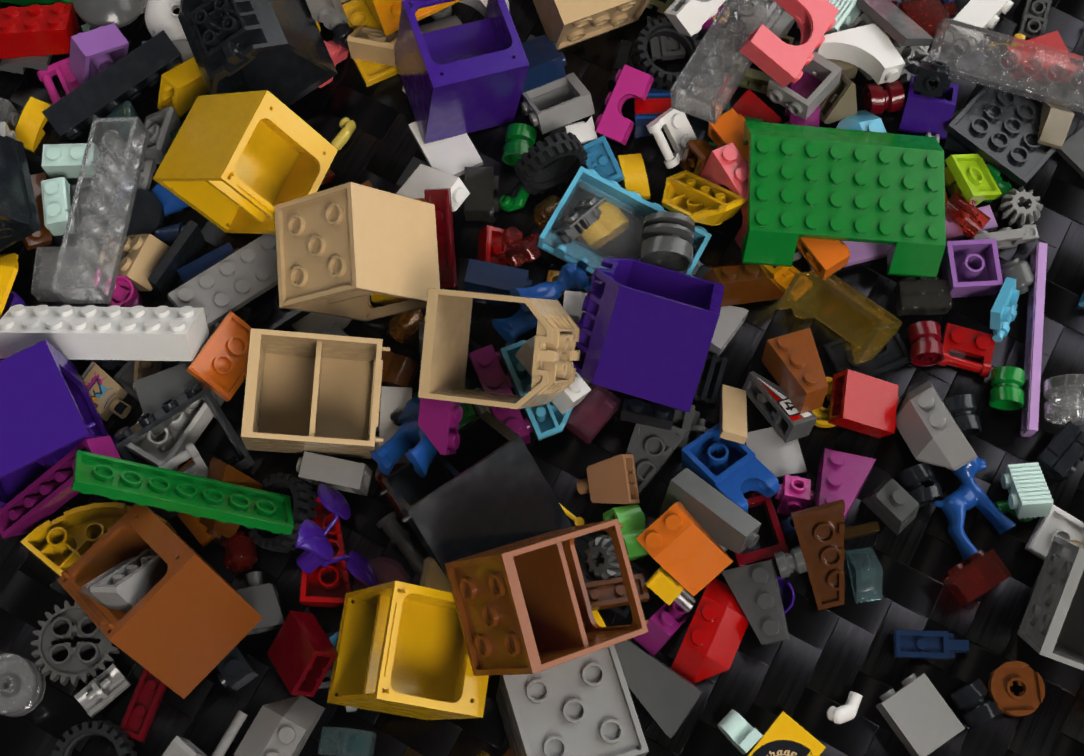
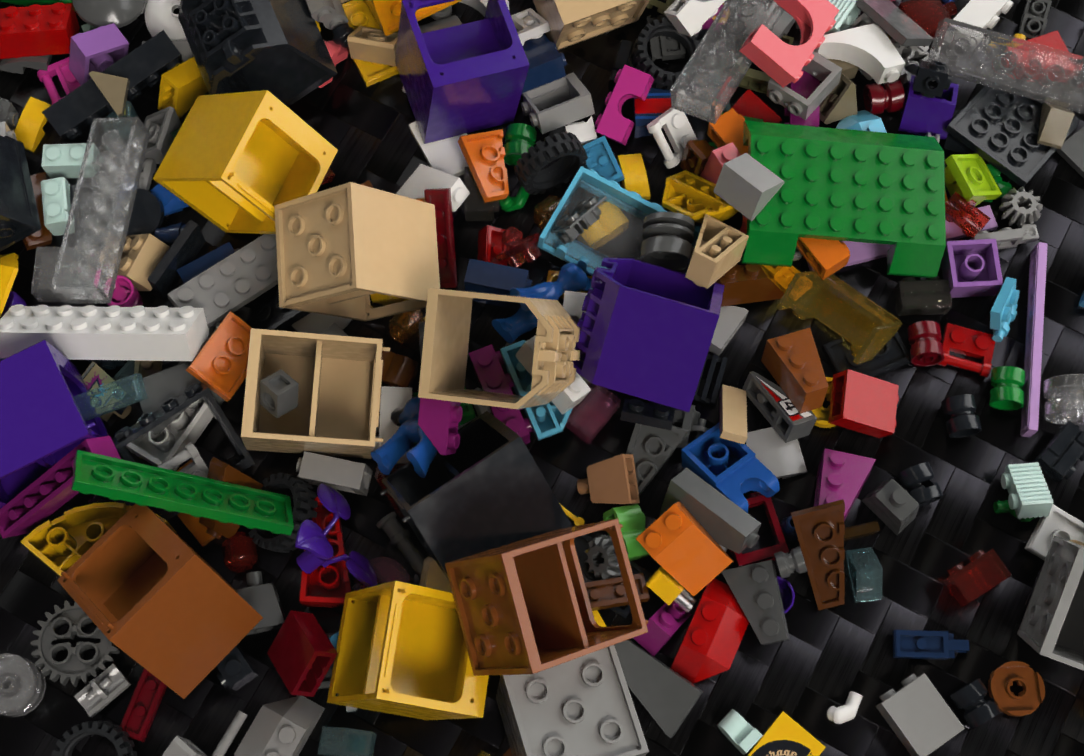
(111, 396): none -> clear light blue tile
(114, 90): none -> dark tan slope
(127, 581): light grey wedge -> none
(279, 393): none -> dark grey brick
(348, 127): light yellow arm -> none
(485, 160): none -> orange wing
(530, 25): none -> white plate
(715, 252): none -> tan wedge
(747, 185): none -> light grey slope
(794, 495): dark pink brick -> none
(932, 430): light grey wedge -> none
(964, 499): blue animal -> none
(1018, 270): dark grey head -> none

